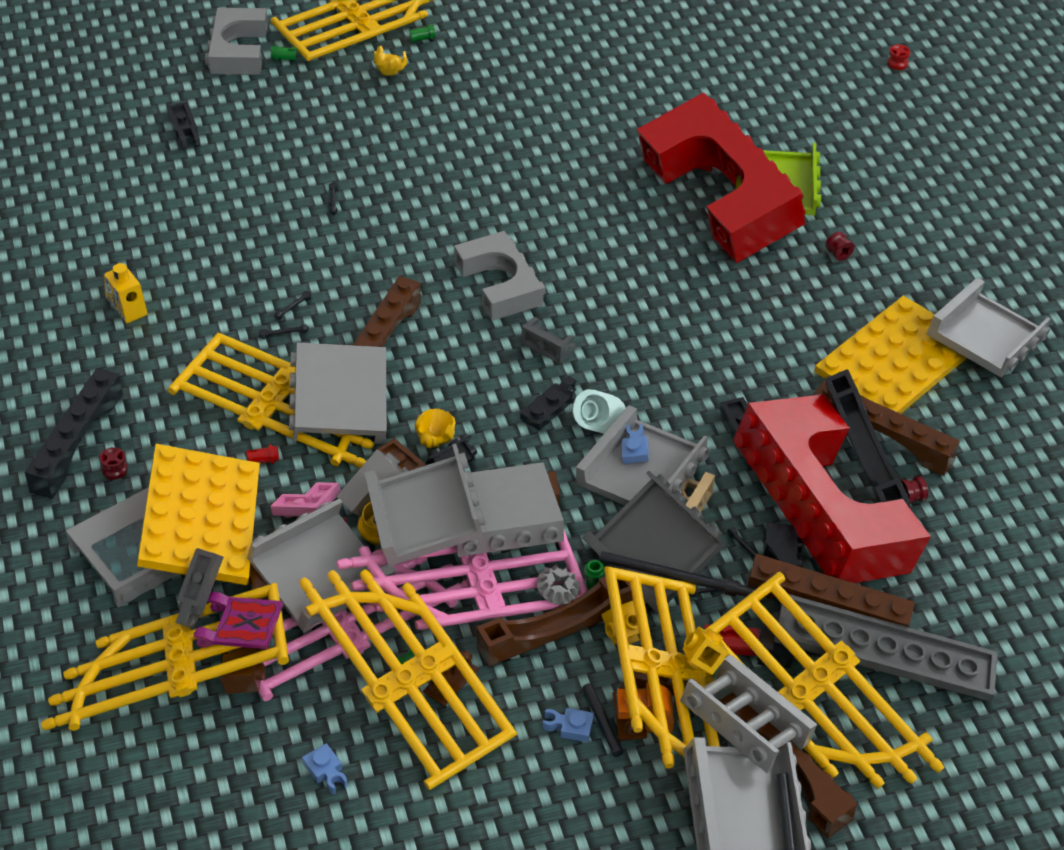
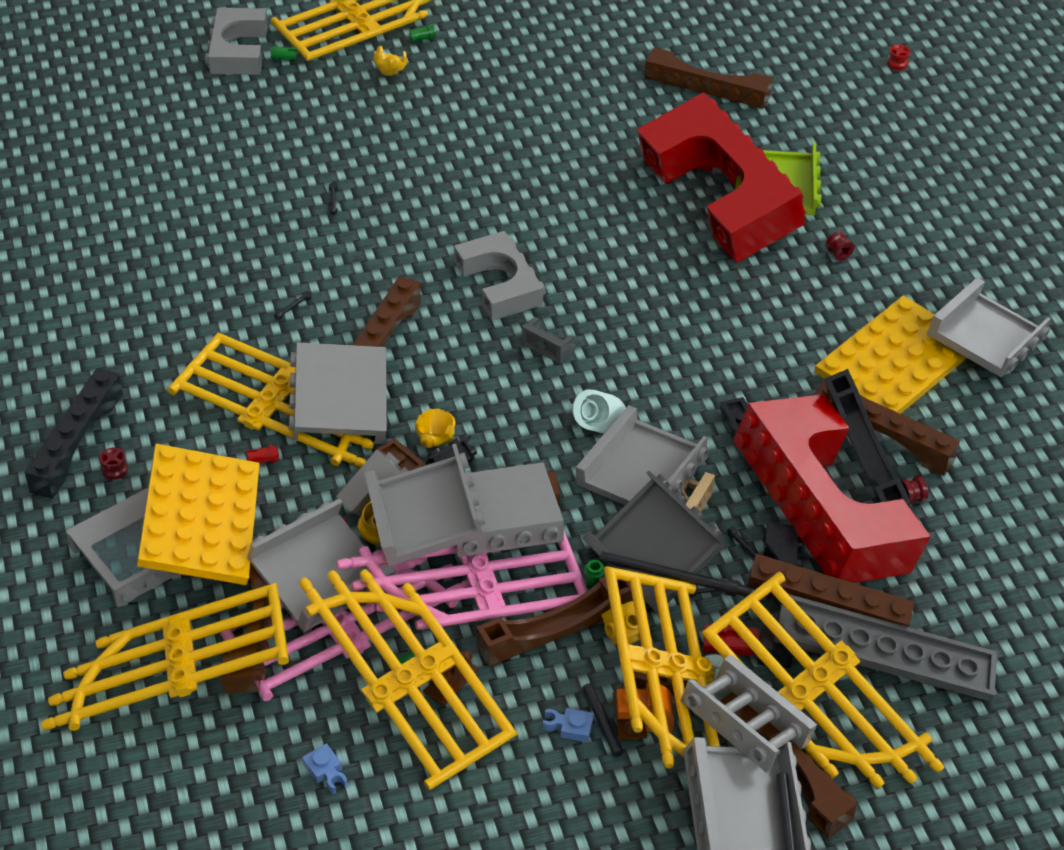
(121, 284): yellow torso -> none
(183, 123): black hinge -> none
(197, 586): dark grey hinge -> none
(243, 622): magenta flag -> none
(264, 333): black hinge -> none
(298, 504): bright pink plate -> none
(549, 403): black hinge -> none
(558, 594): light grey gear -> none
(635, 447): medium blue plate -> none
(705, 650): yellow brick -> none
(745, 89): none -> reddish brown arch

